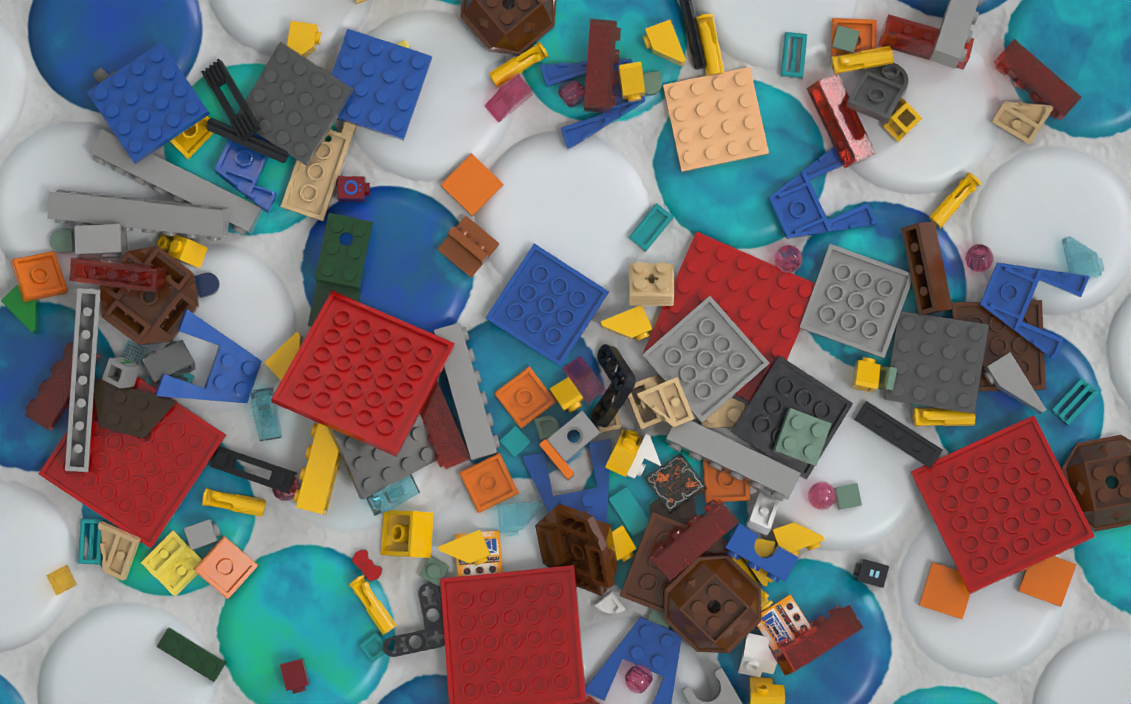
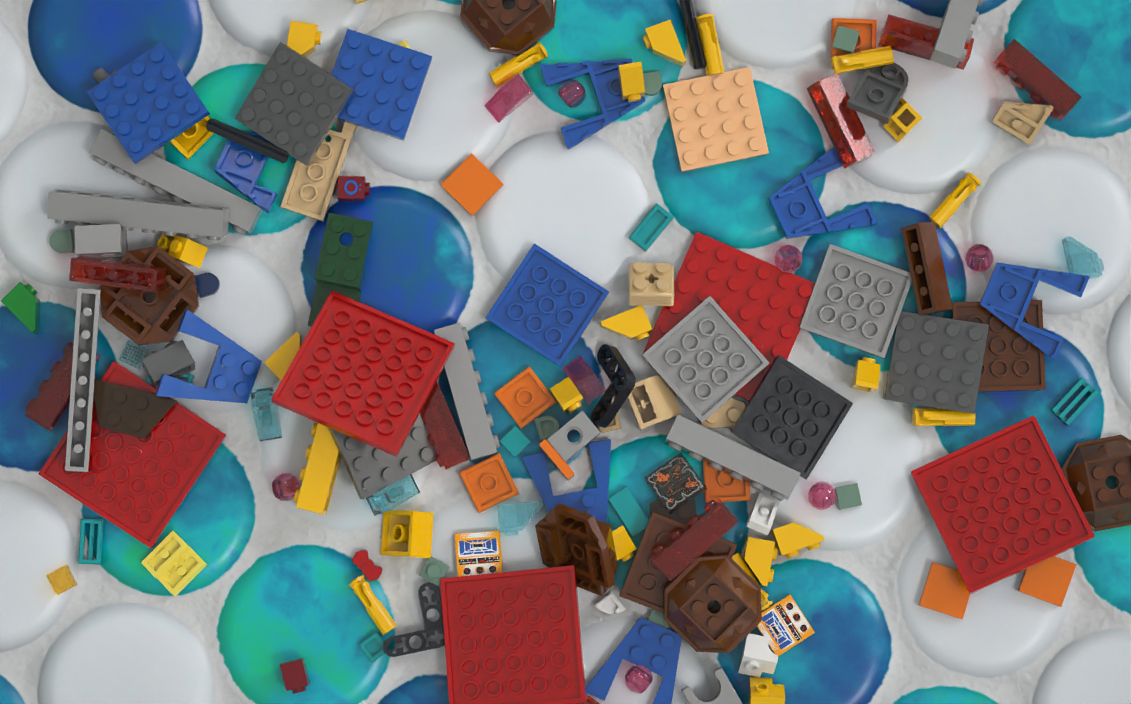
(39, 276): orange tile -> none
(117, 550): tan wing -> none
(121, 372): light grey brick -> none
(191, 654): dark green plate -> none
(202, 534): light grey brick -> none
(225, 567): orange tile -> none
(233, 502): yellow piece -> none
(245, 124): black container -> none
(280, 478): black container -> none
(468, 246): dark orange bracket -> none
(468, 548): yellow slope -> none
(600, 66): clear red brick -> none
(624, 452): yellow slope -> none
(645, 452): white slope -> none
(668, 402): tan wing -> none
(742, 543): blue arch -> none
(792, 73): teal tile -> none
(802, 436): sand green plate -> none
(816, 640): clear red brick -> none
(871, 573): black brick -> none
(887, 378): sand green tile -> none
(898, 435): black tile -> none
(1011, 380): light grey slope -> none

